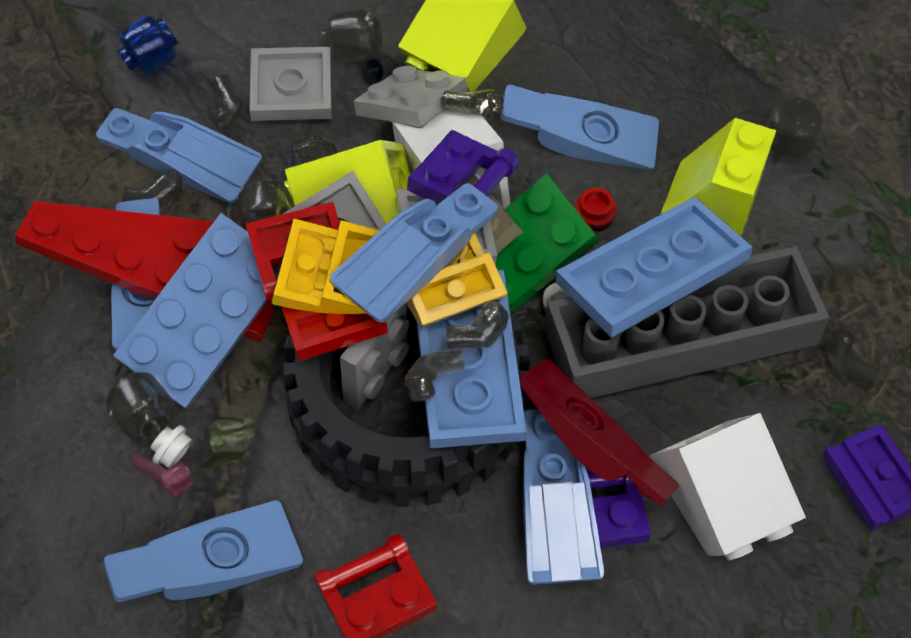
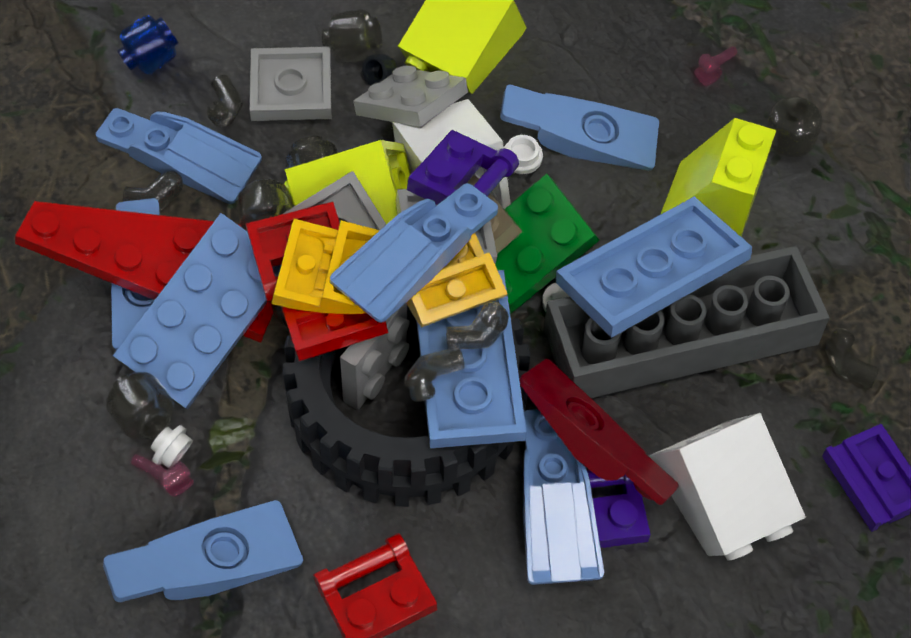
(480, 102): clear smoke arm -> none
(528, 153): none -> white plate
(596, 207): red plate -> none
(709, 66): none -> clear pink hand

